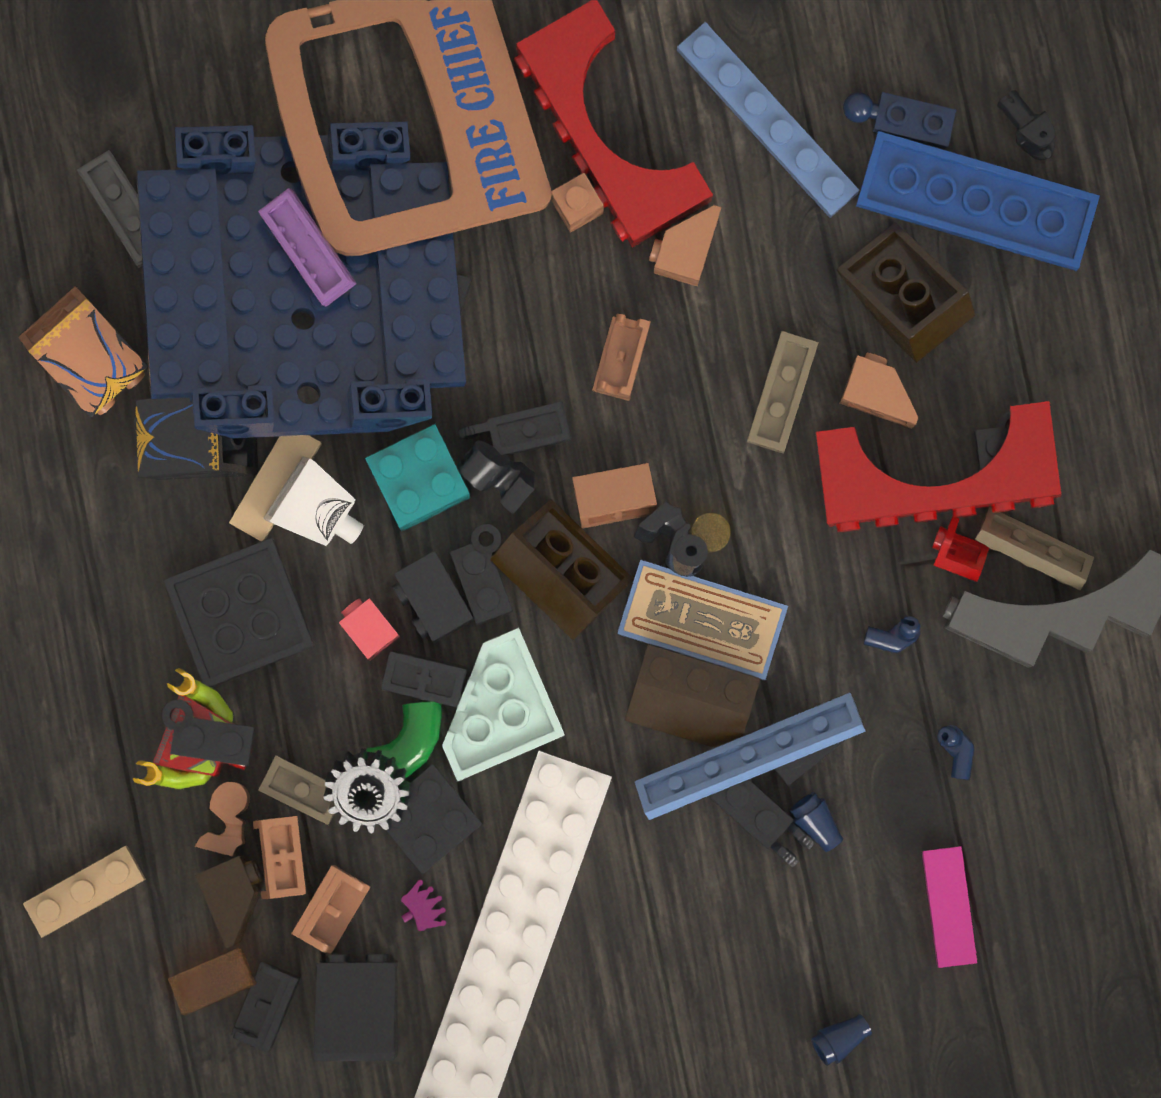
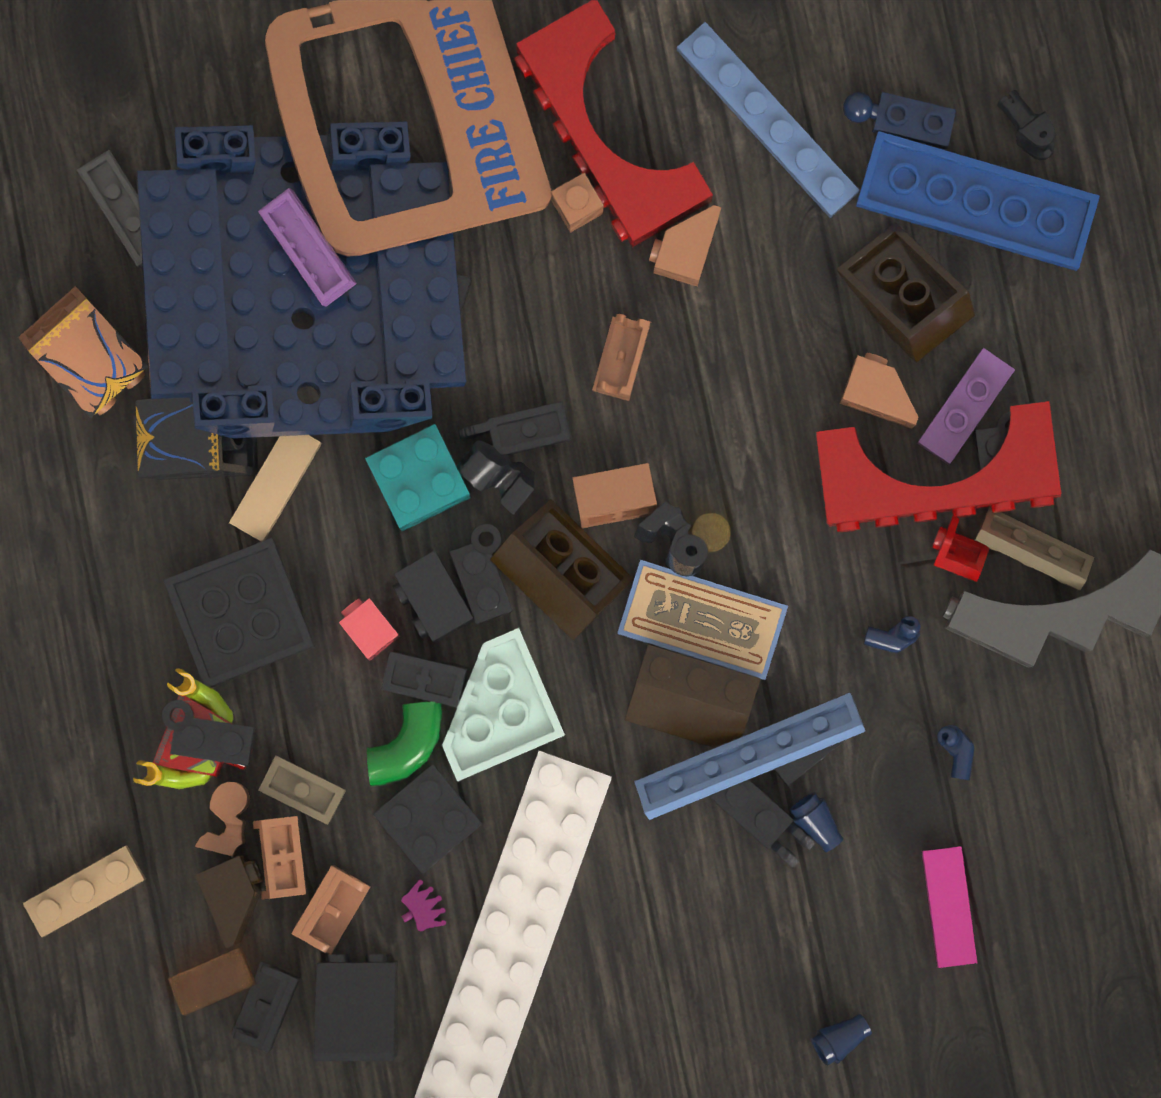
(314, 506): white torso -> none
(361, 807): gear -> none
(782, 392): dark tan plate -> none
(966, 406): none -> medium lavender plate

